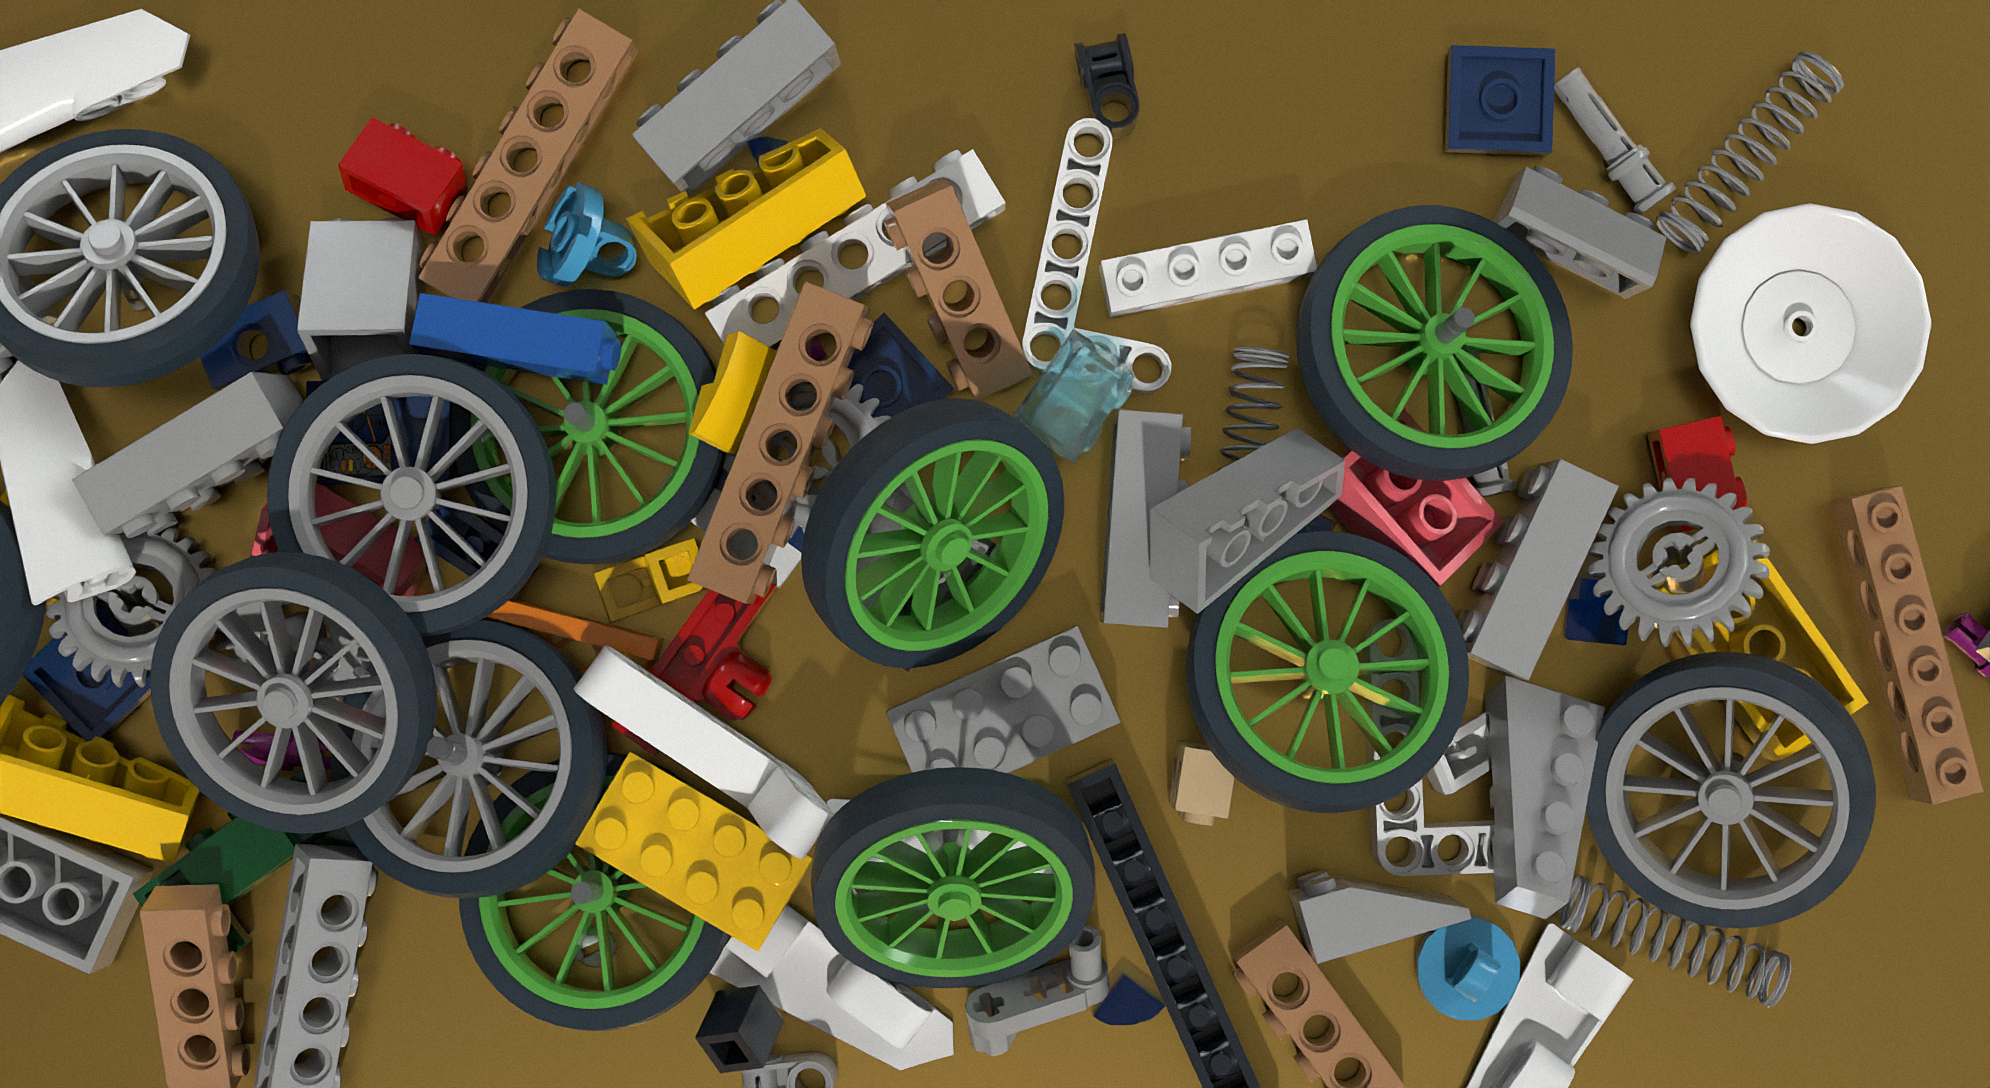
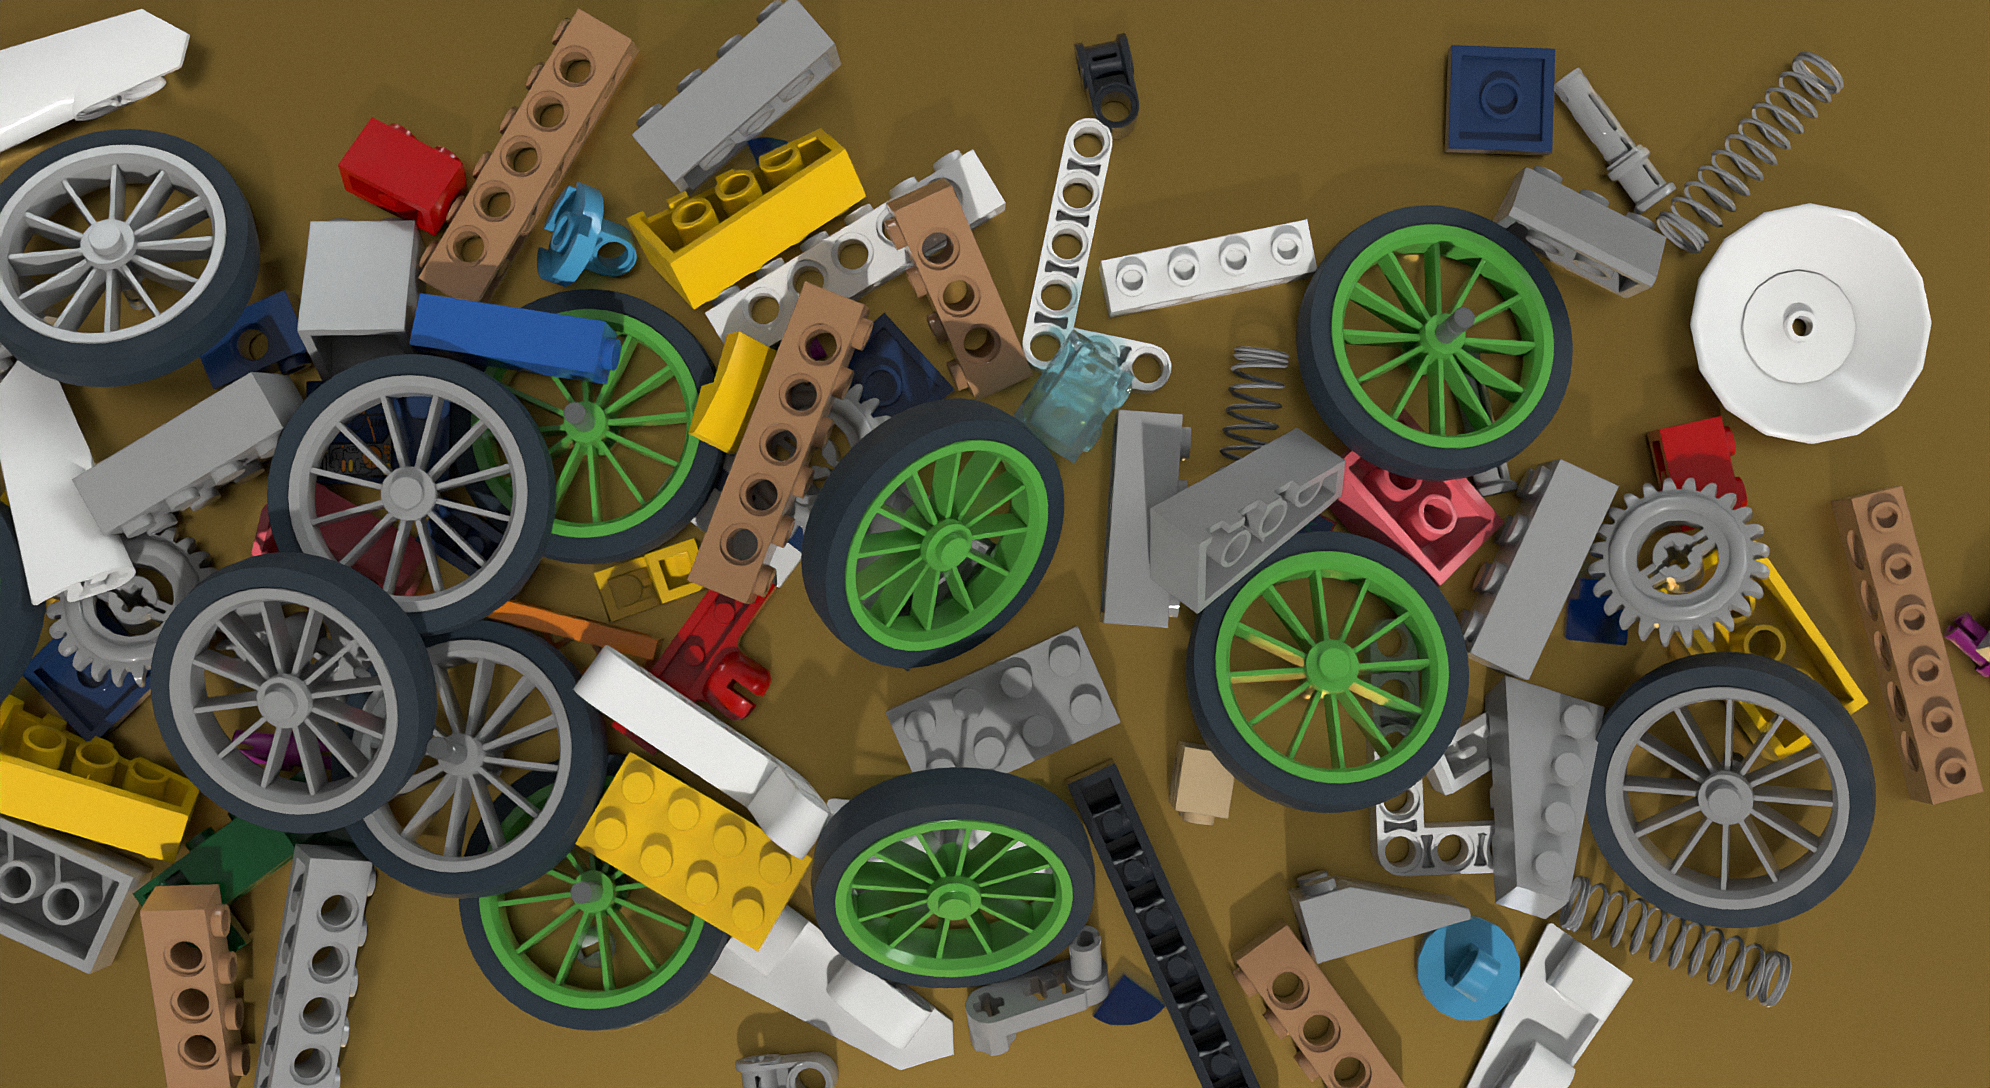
(739, 1029): black brick -> none

